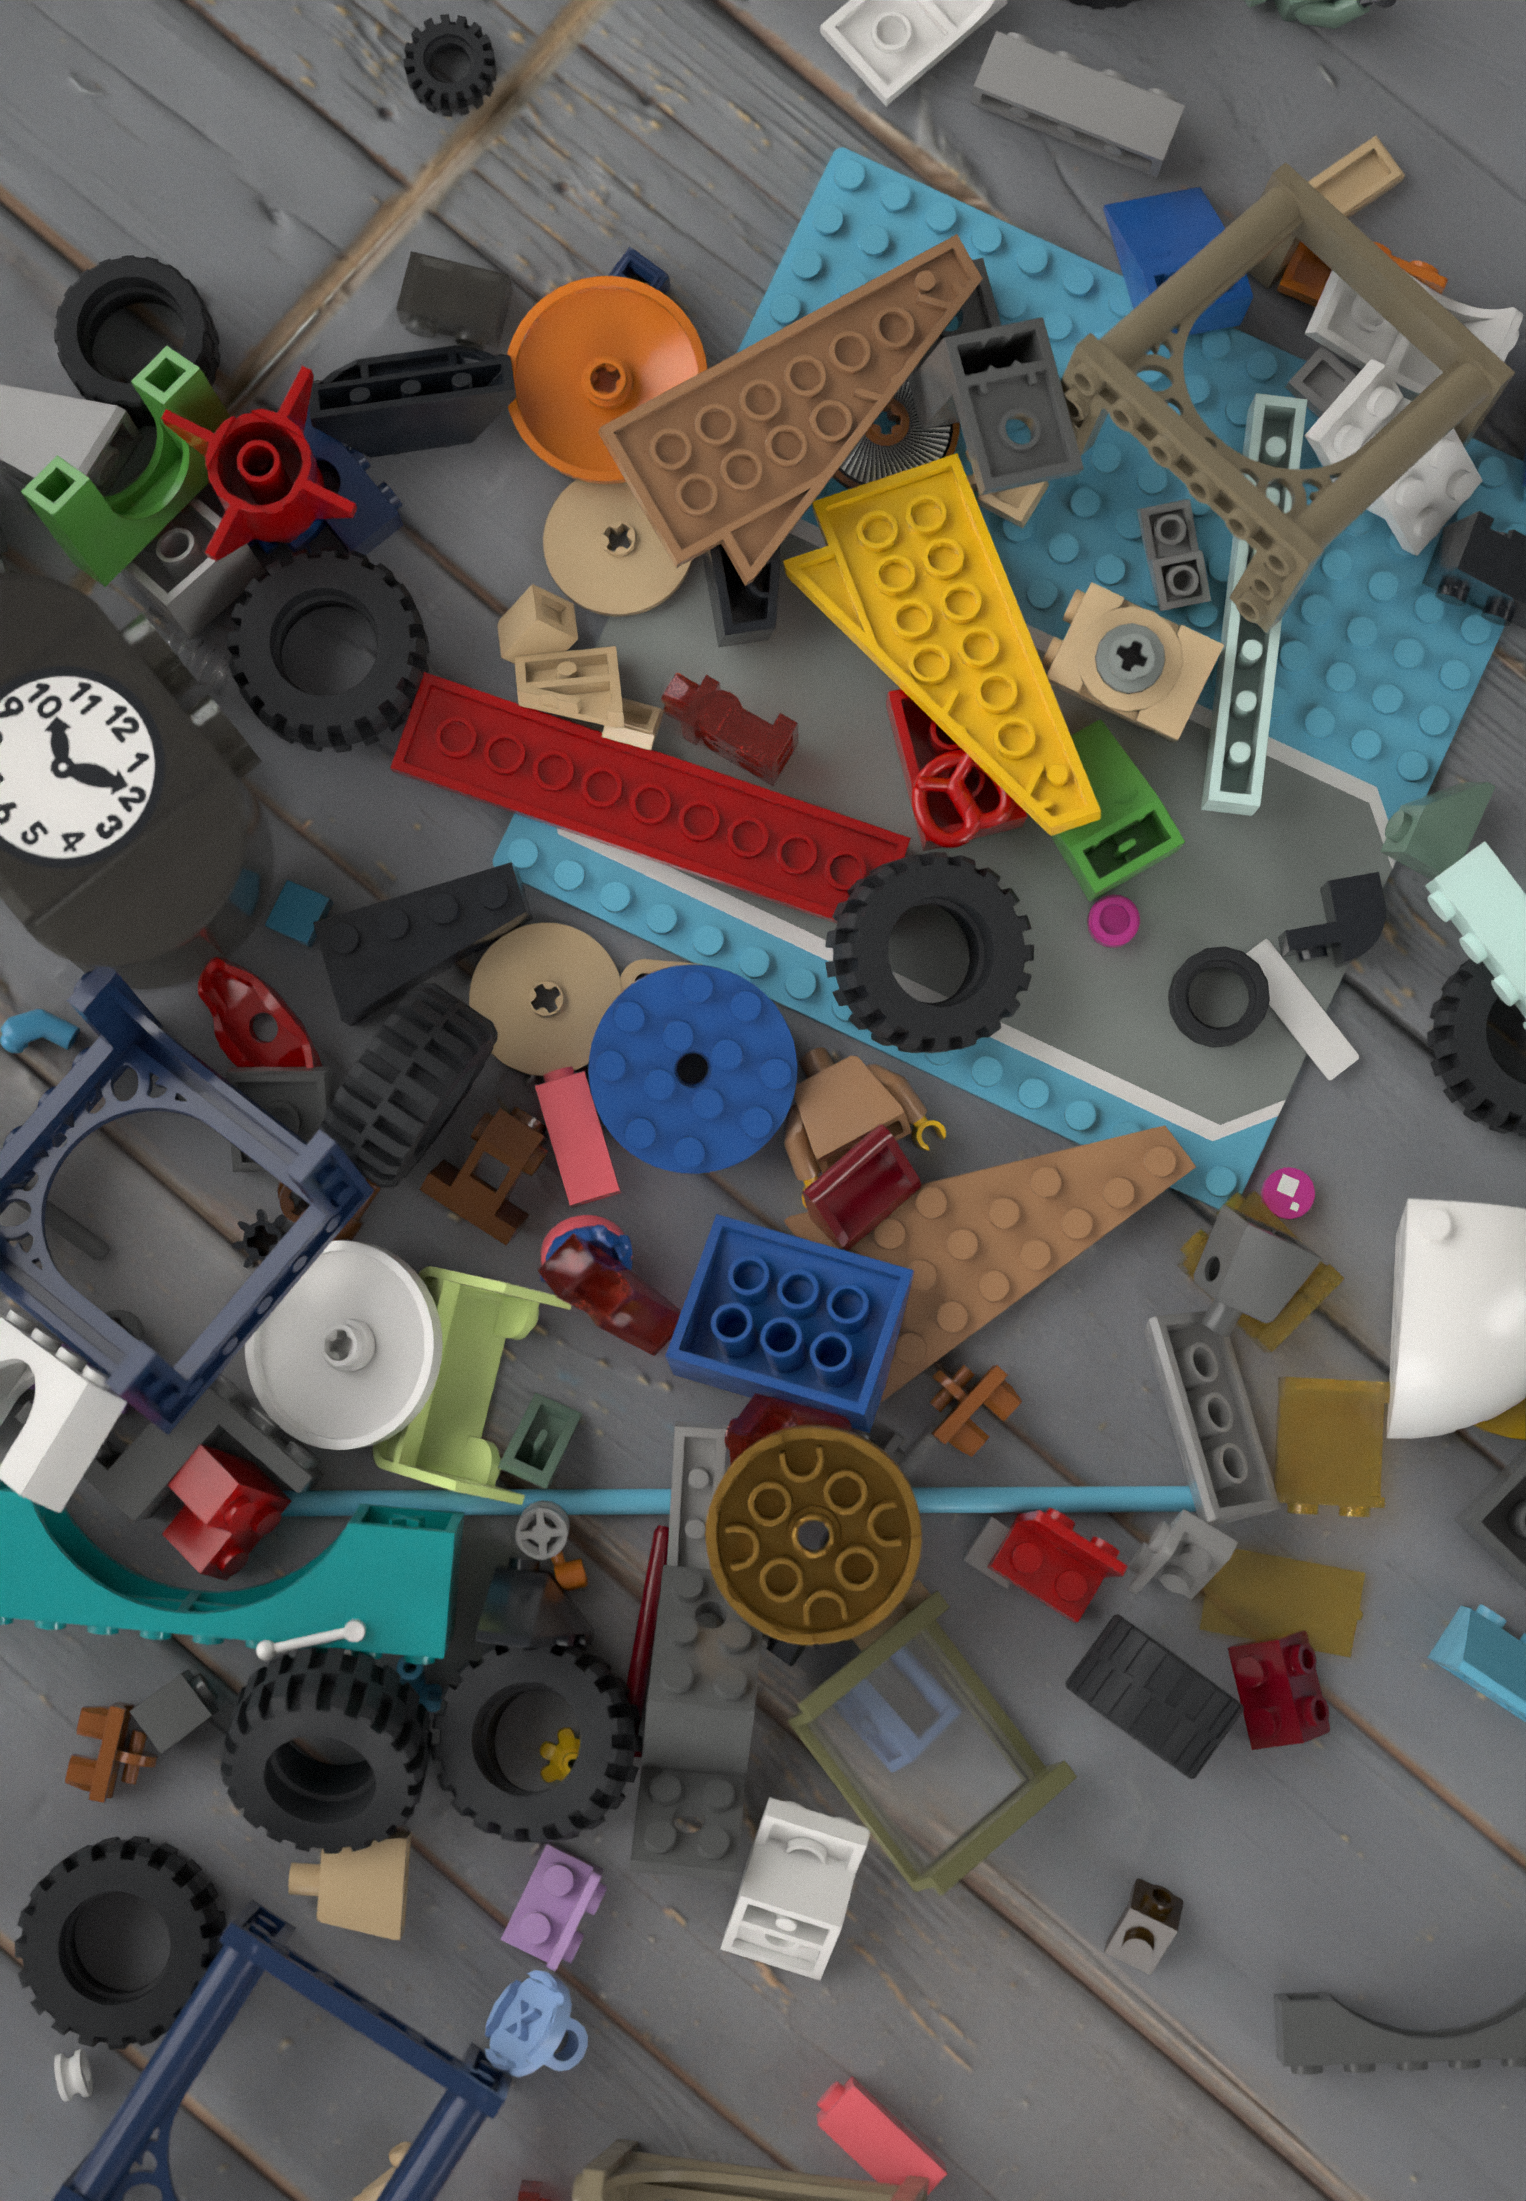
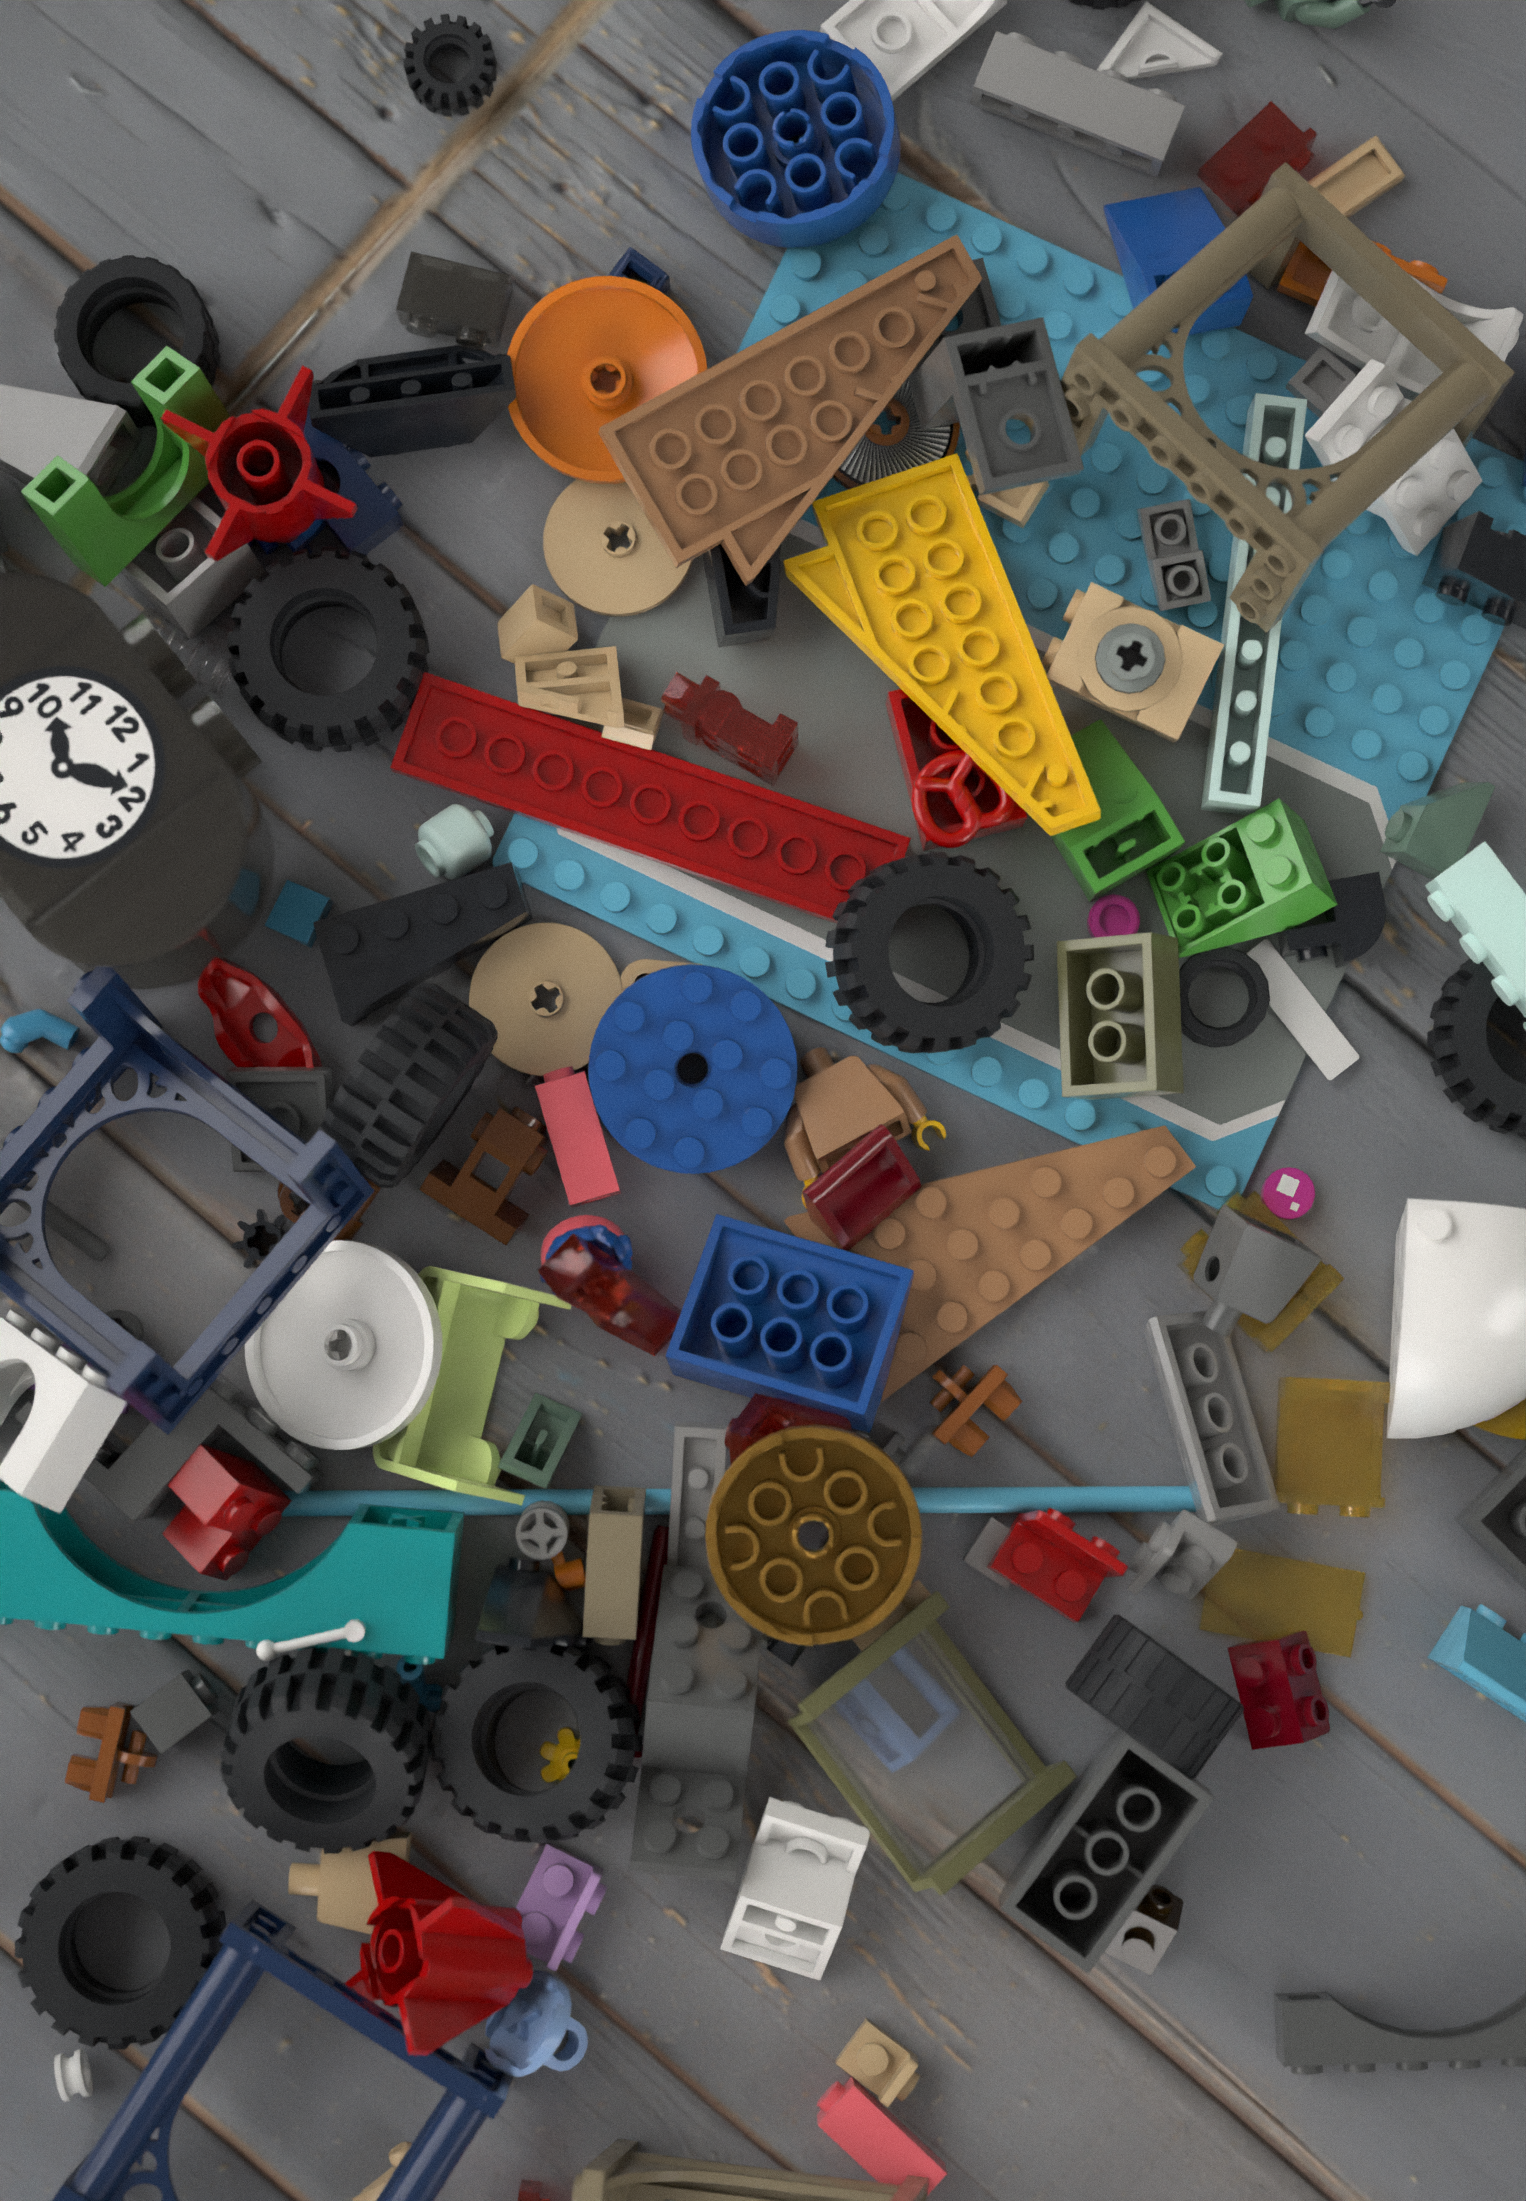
(438, 1955): none -> red brick
(454, 842): none -> light aqua head
(614, 1564): none -> dark tan brick
(786, 89): none -> blue brick
(879, 2063): none -> tan bracket
(1103, 1849): none -> dark grey brick
(1120, 1016): none -> olive brick
(1157, 47): none -> white tile
(1242, 882): none -> bright green slope
(1251, 156): none -> clear red bracket

